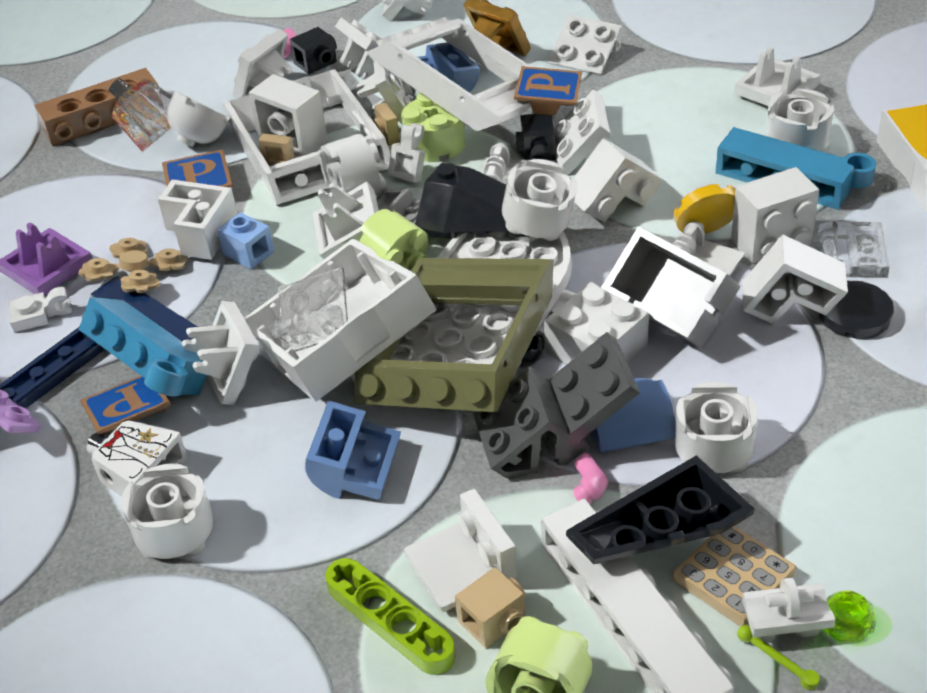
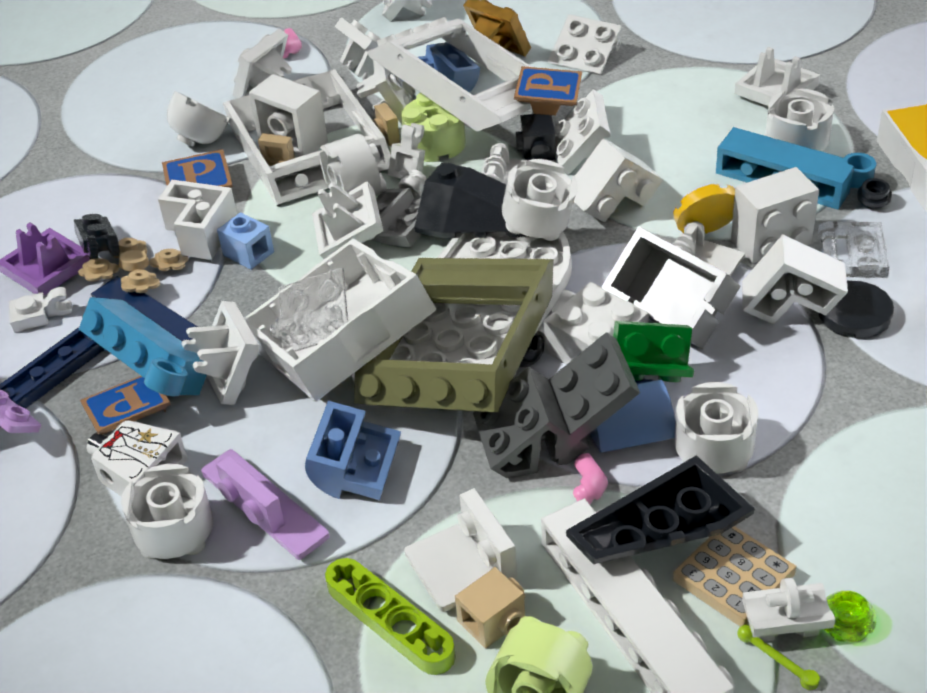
(83, 110): medium nougat brick -> none
(96, 235): none -> black hinge
(141, 111): clear torso -> none
(265, 504): none -> lavender bracket
(313, 50): black brick -> none
(394, 238): yellowish green brick -> none
(413, 180): none -> white plate
(655, 349): none -> green bracket
(874, 193): none -> black plate

